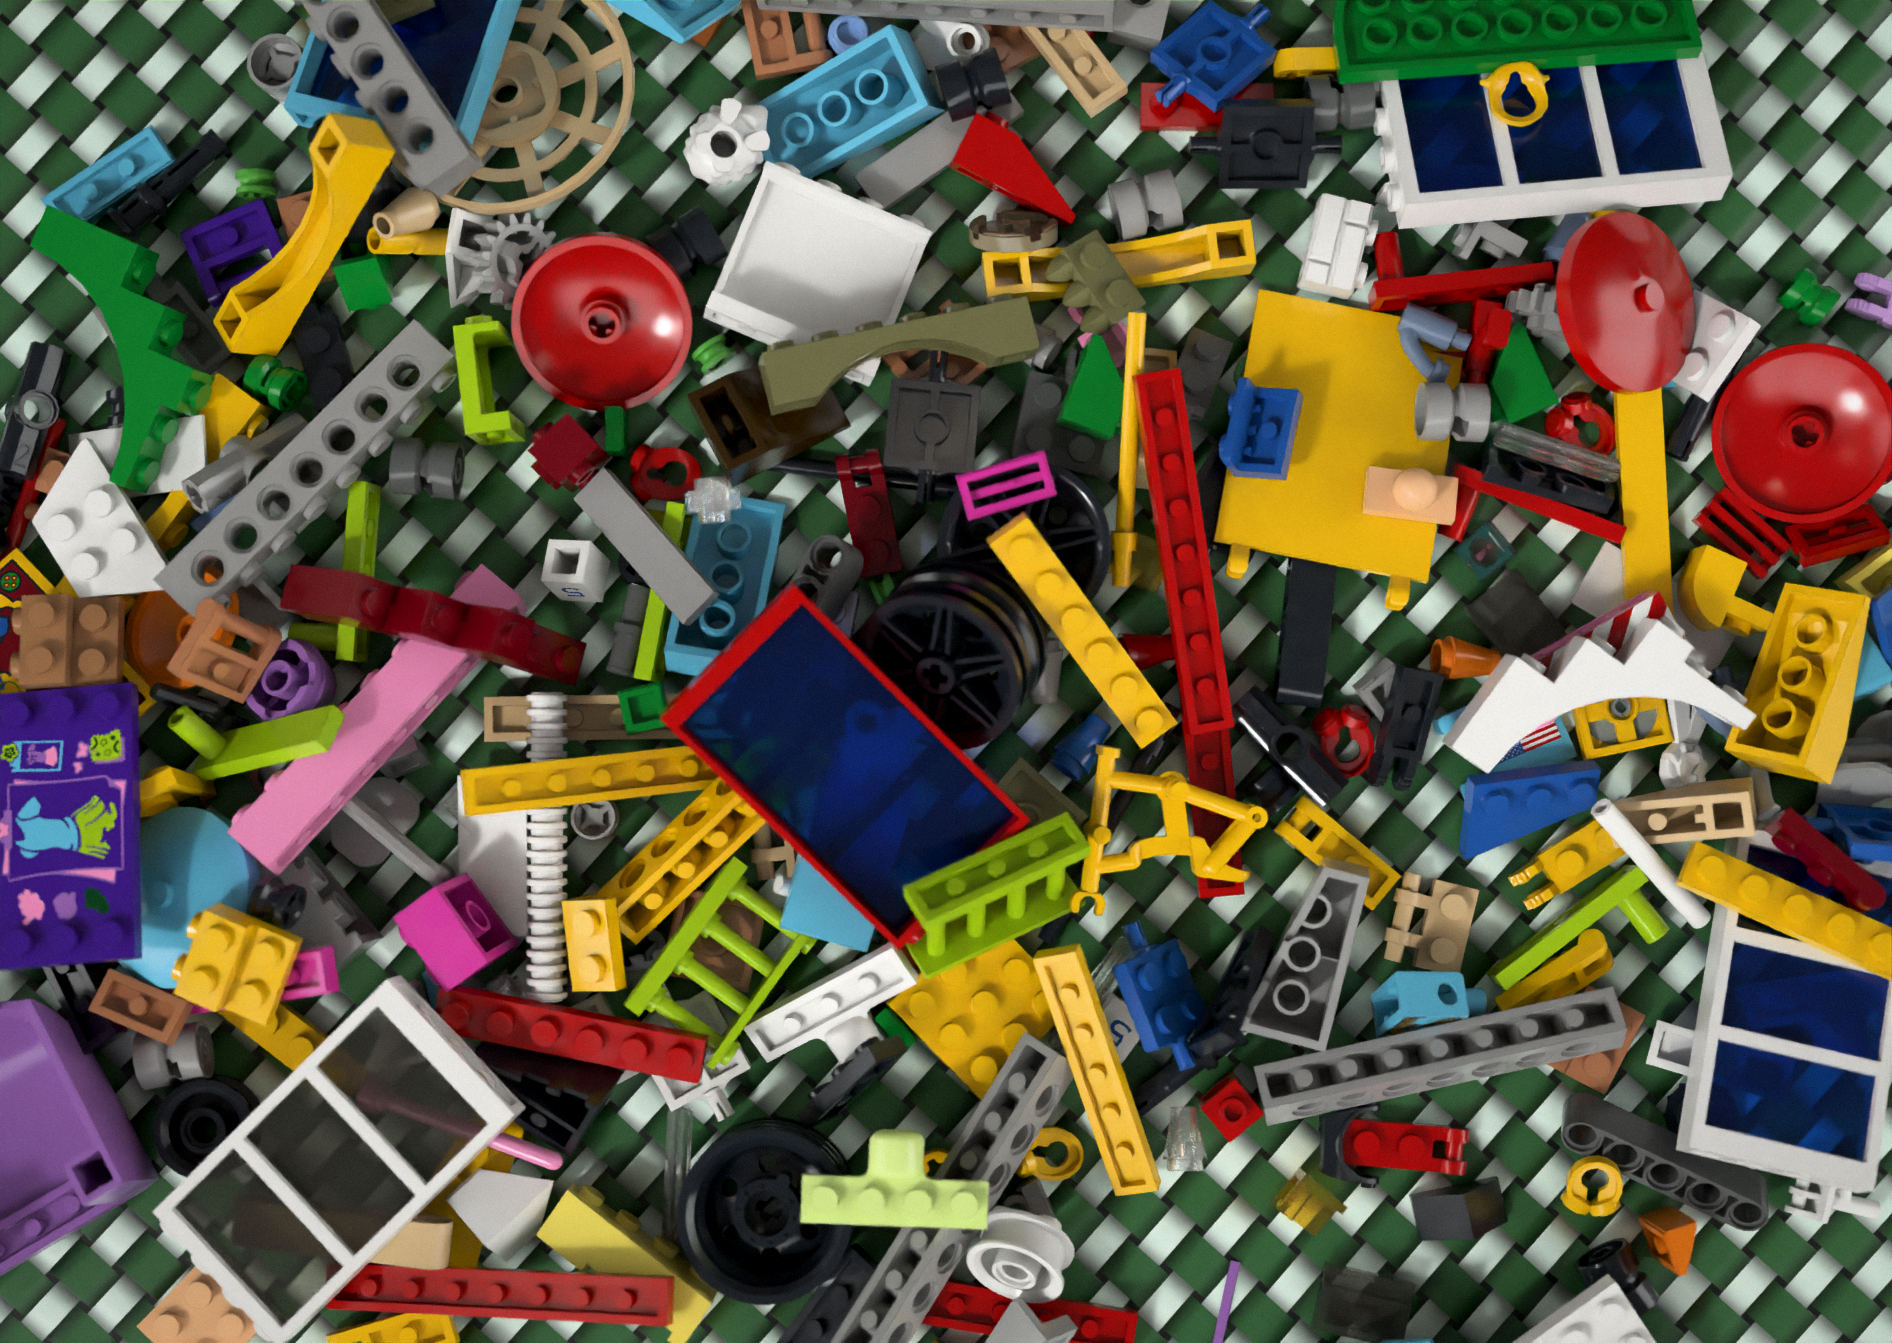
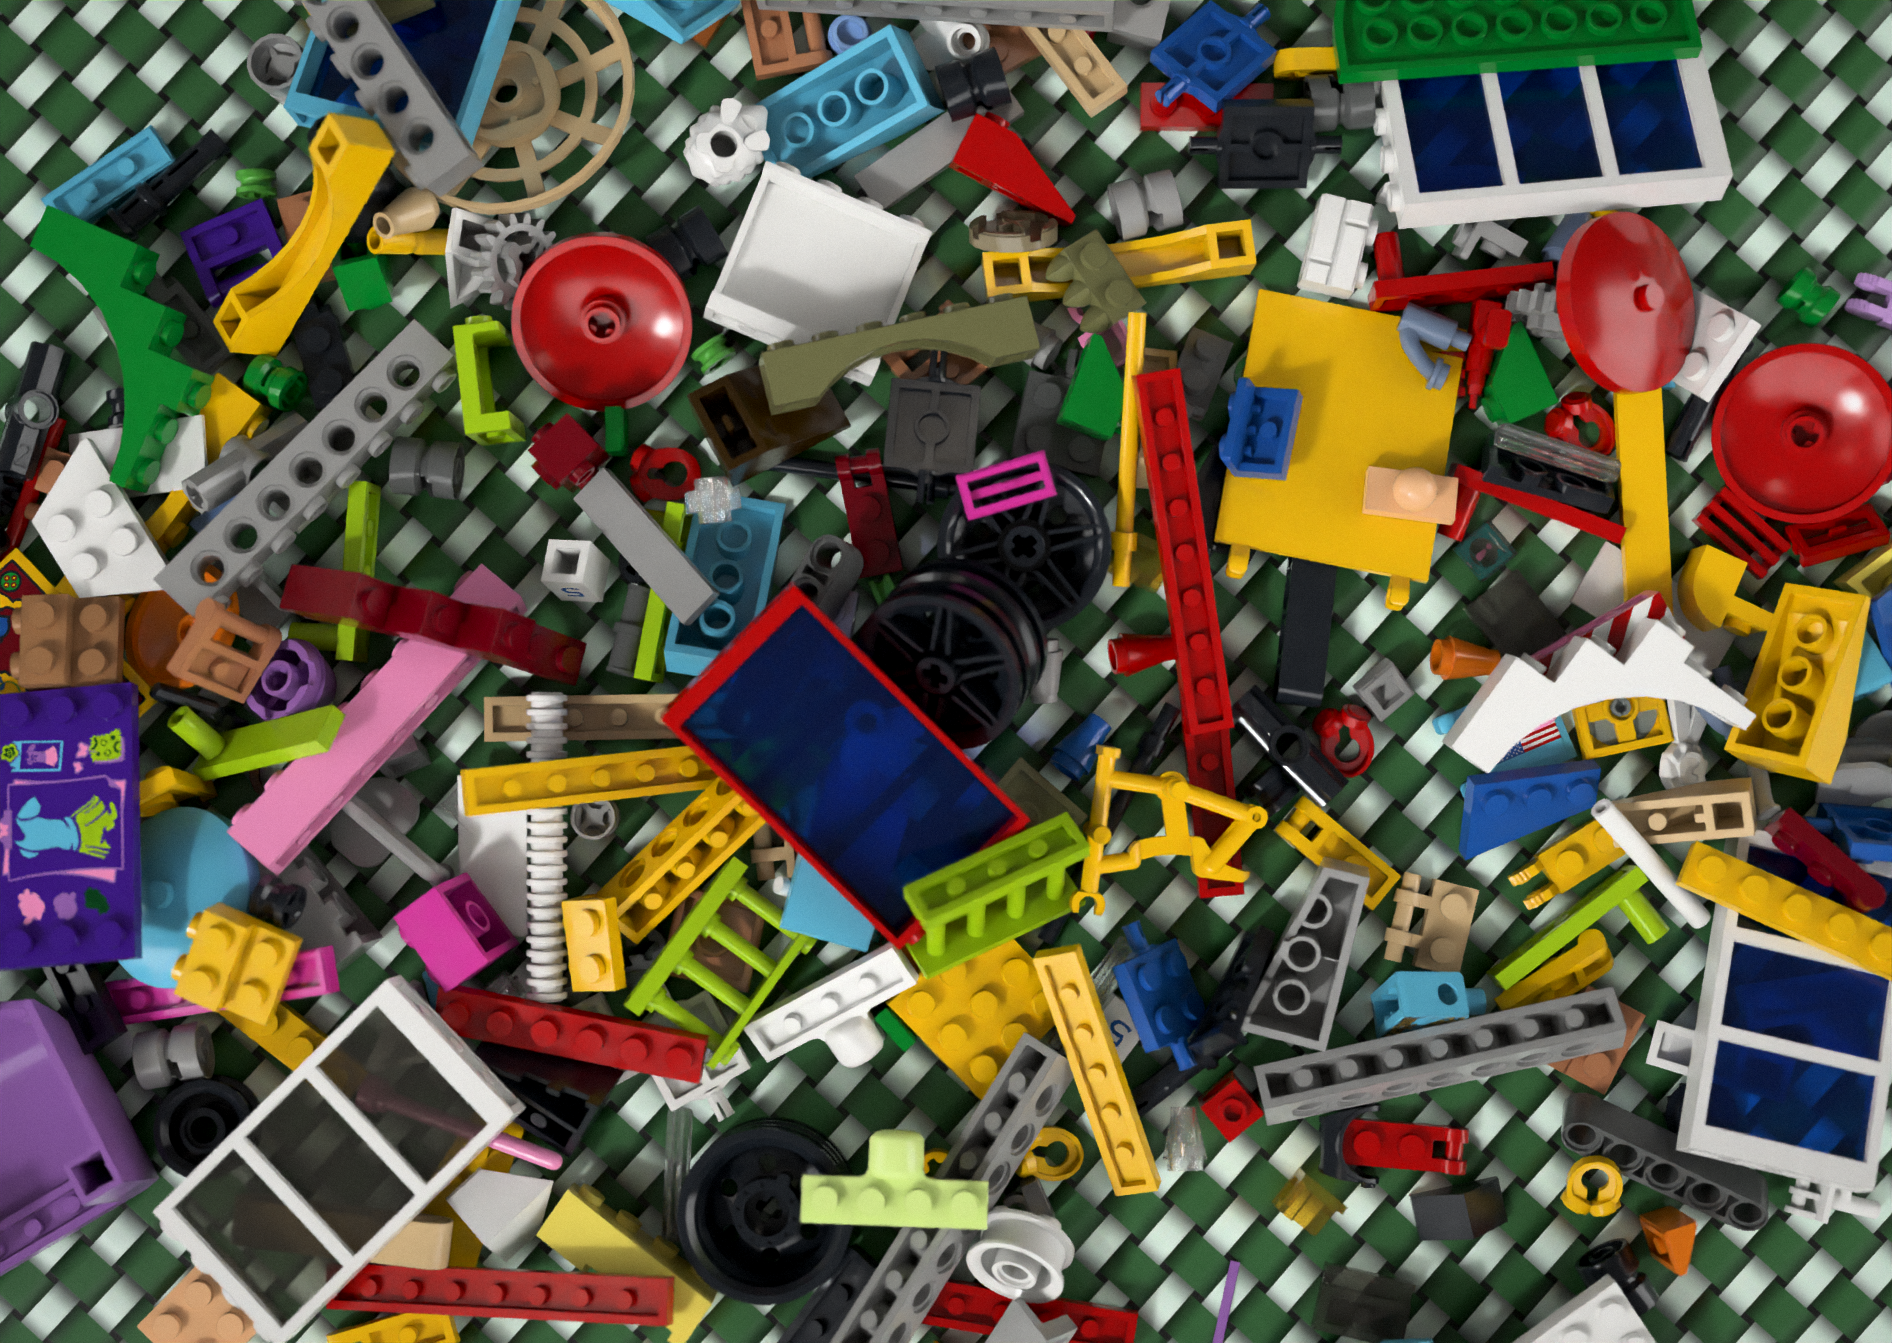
(141, 1007): nougat plate -> none
(642, 707): green tile -> none
(851, 1079): black plate -> none
(1081, 630): yellow plate -> none
(1405, 726): black hinge -> none
(1452, 411): light grey wheel -> none
(1535, 85): yellow piece -> none

